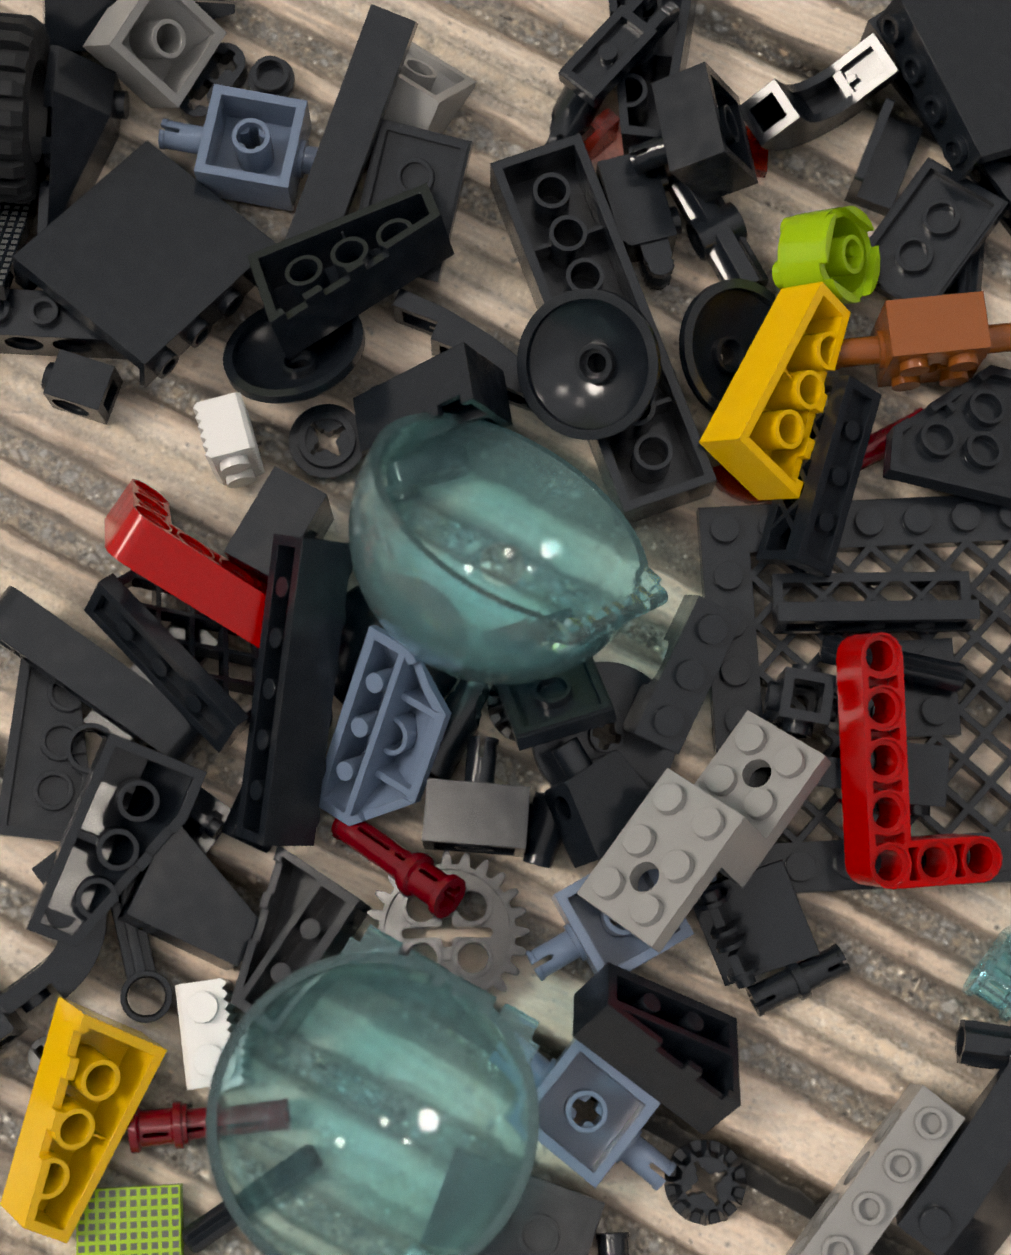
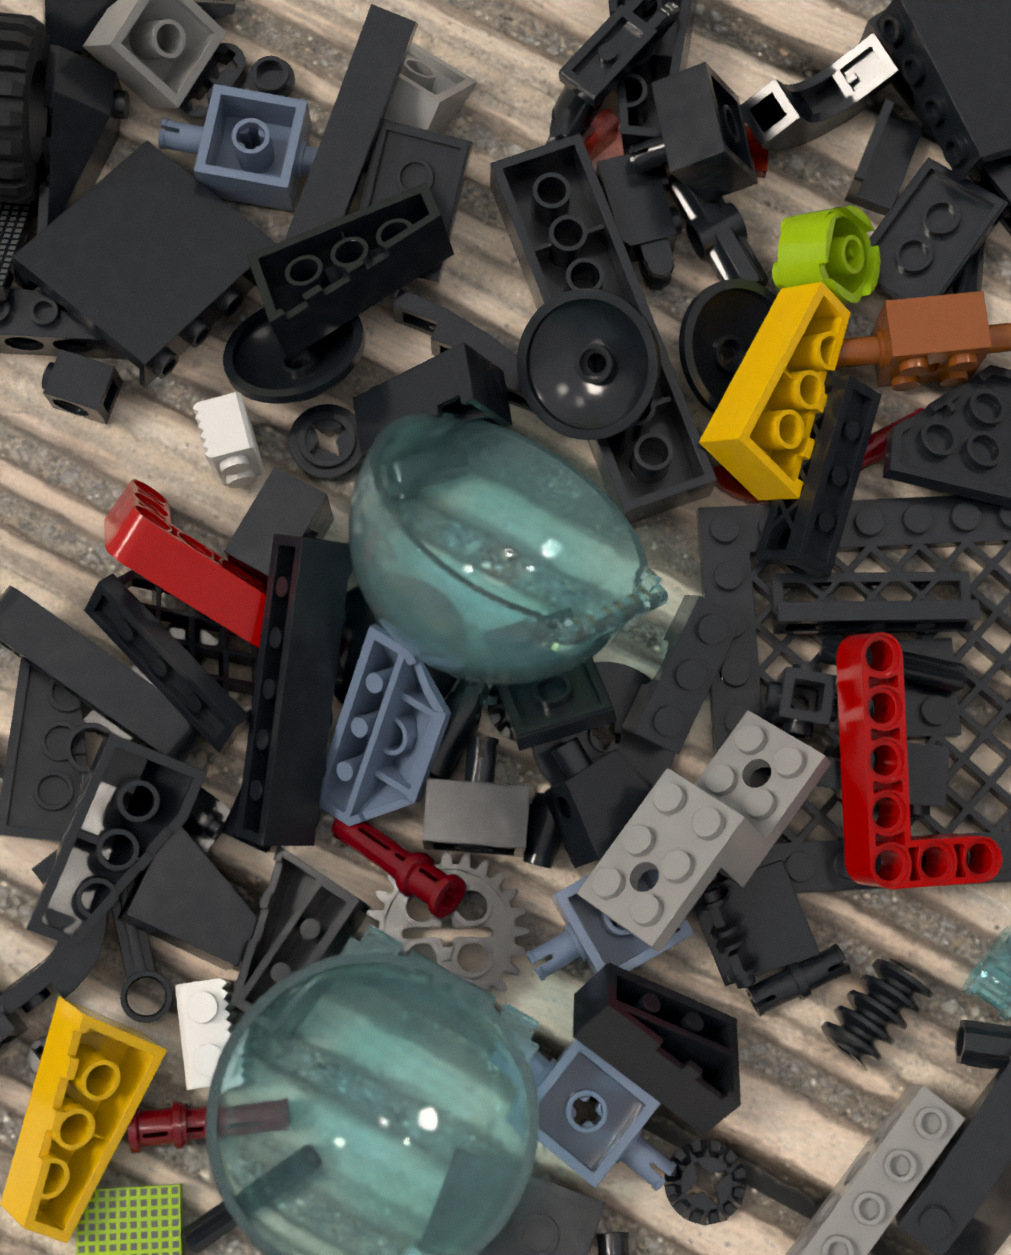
(875, 1010): none -> black piece

